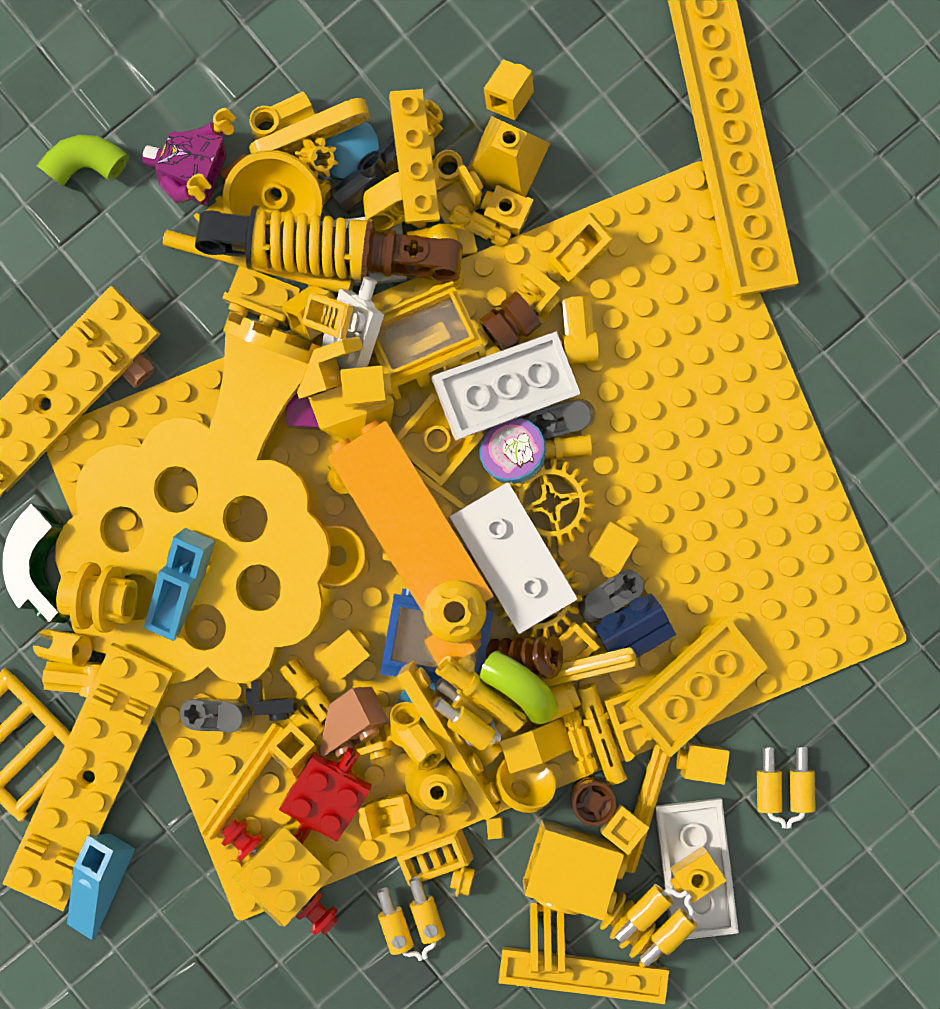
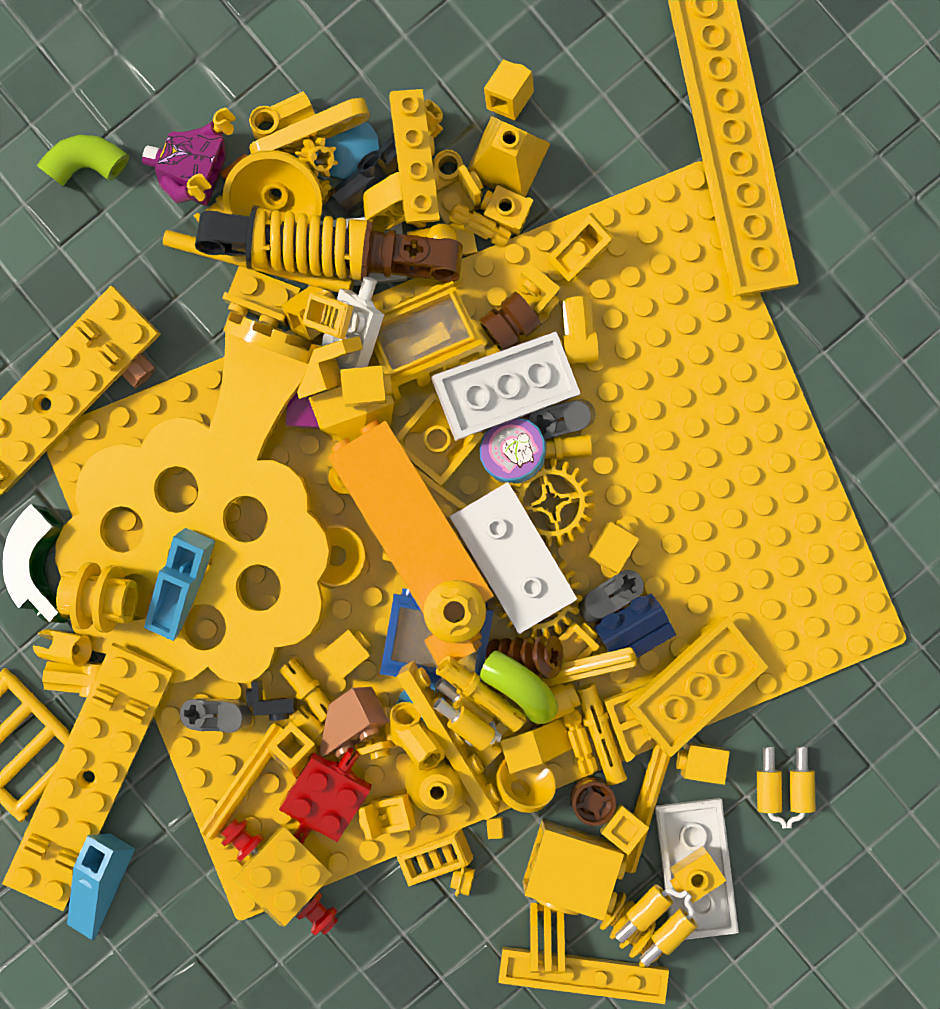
(395, 925): yellow piece -> none

